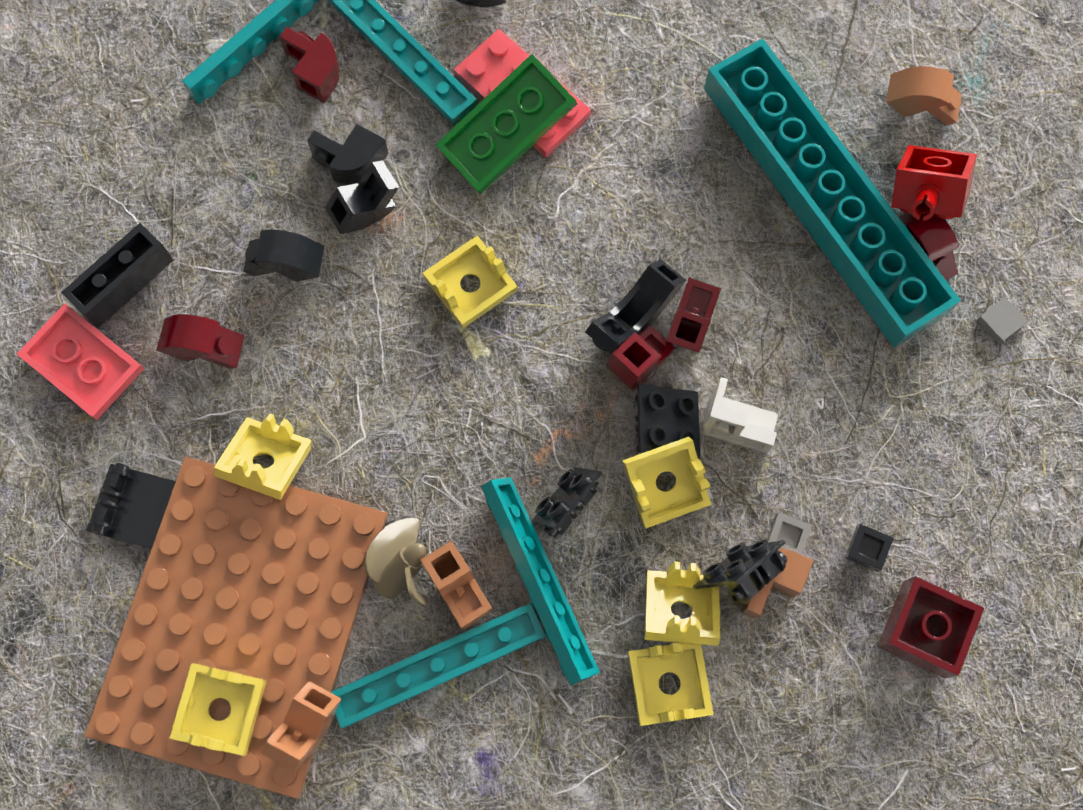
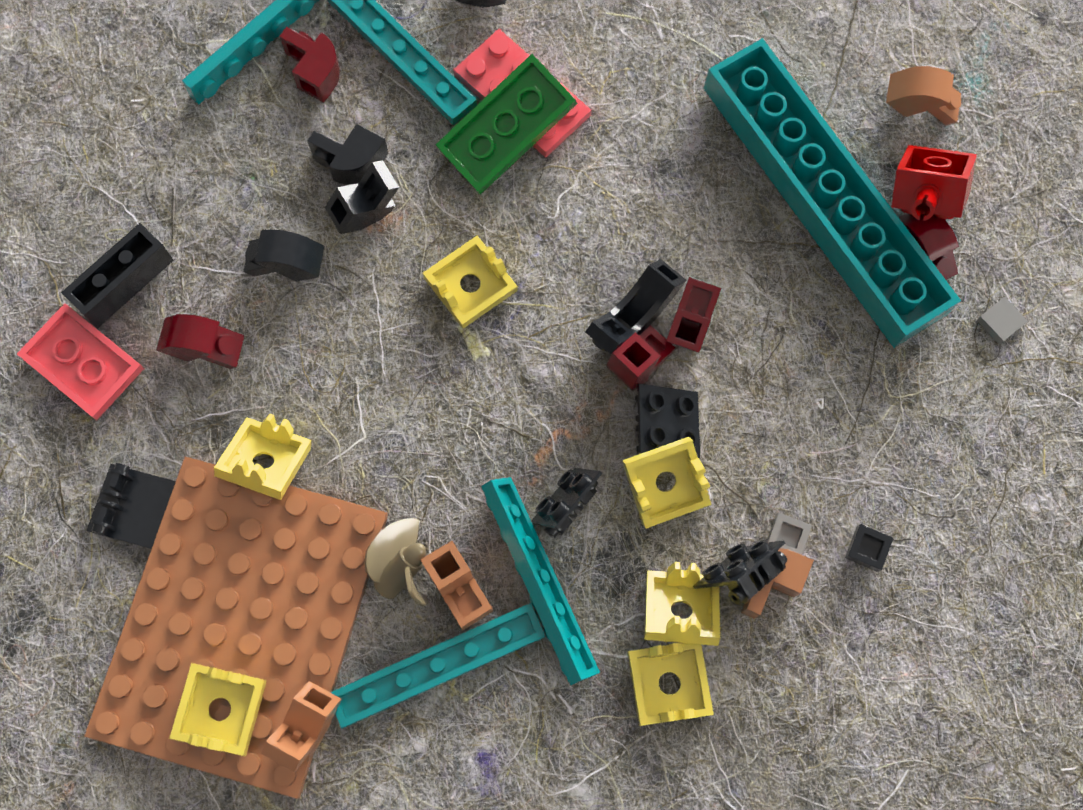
(739, 422): white panel -> none
(931, 627): dark red brick -> none

